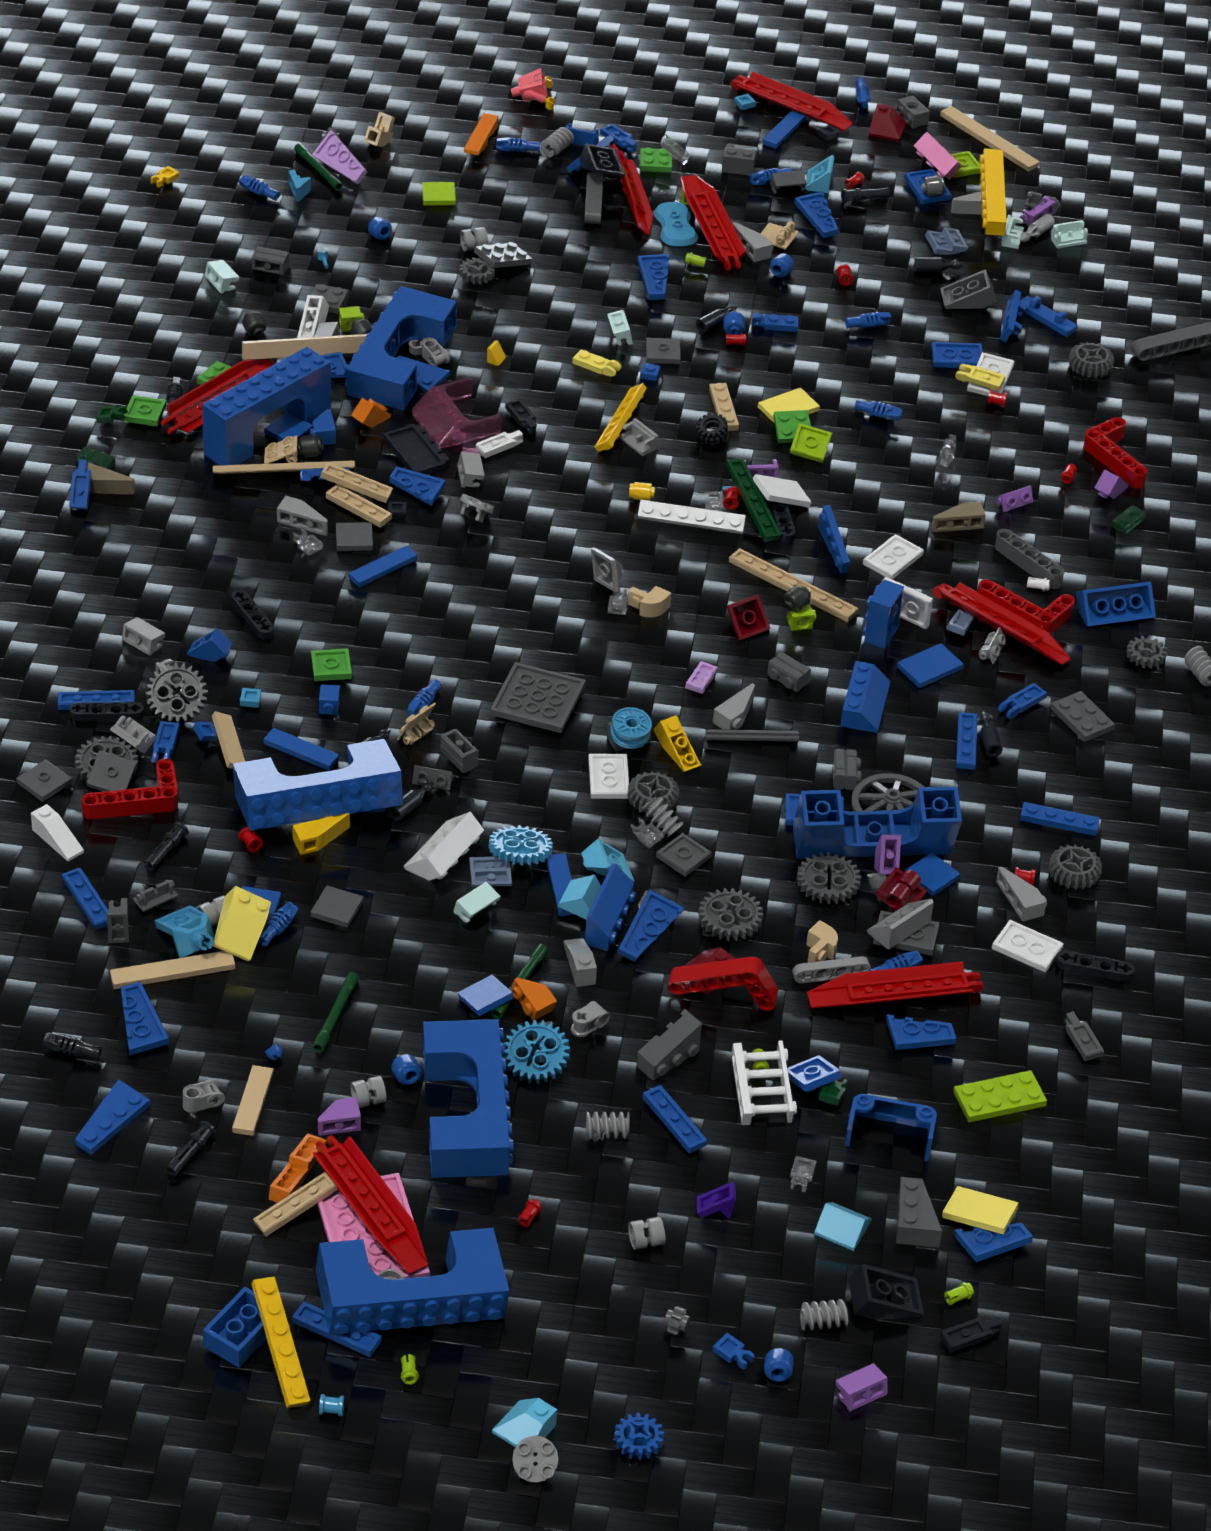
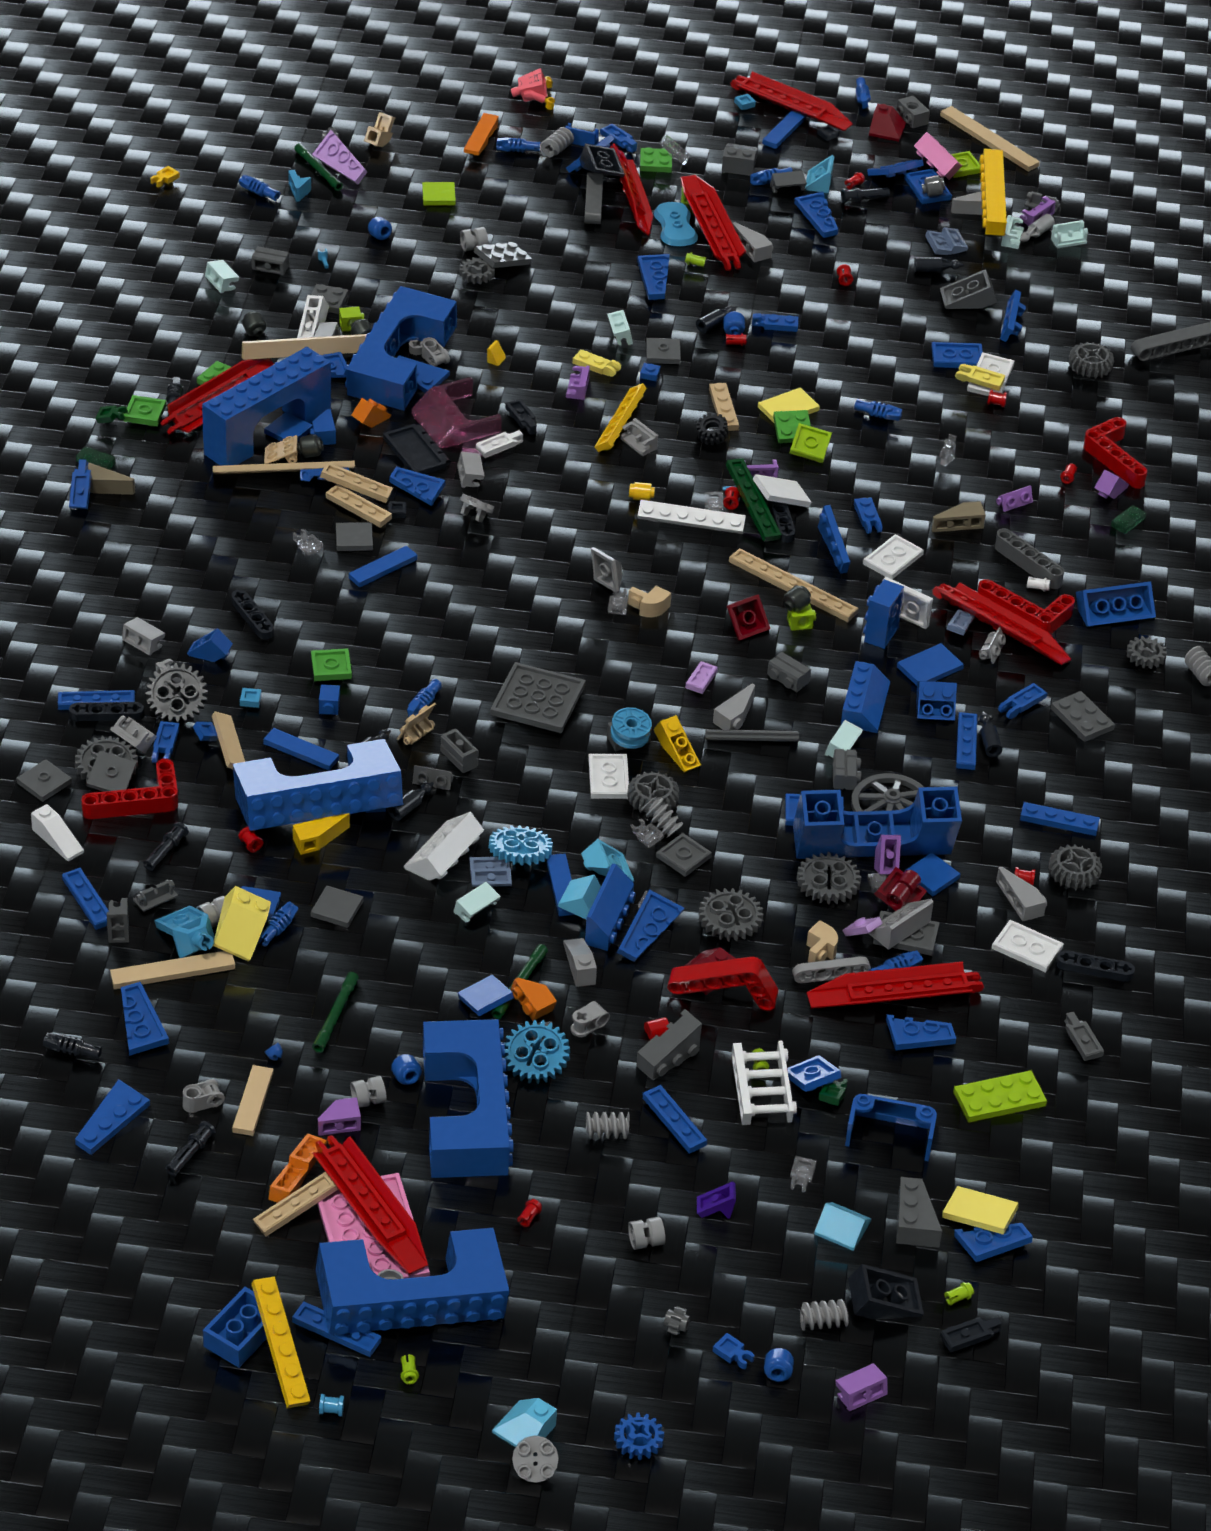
(301, 515): light grey slope -> none
(578, 383): none -> medium lavender hinge
(656, 1027): none -> red brick
(780, 236): tan hinge -> none
(781, 265): blue head -> none
(844, 738): none -> light aqua hinge
(862, 926): none -> lavender plate
(867, 514): none -> blue hinge
(869, 320): blue hinge -> none
(899, 168): none -> blue wing
(936, 700): none -> blue slope
(1054, 320): blue hinge -> none

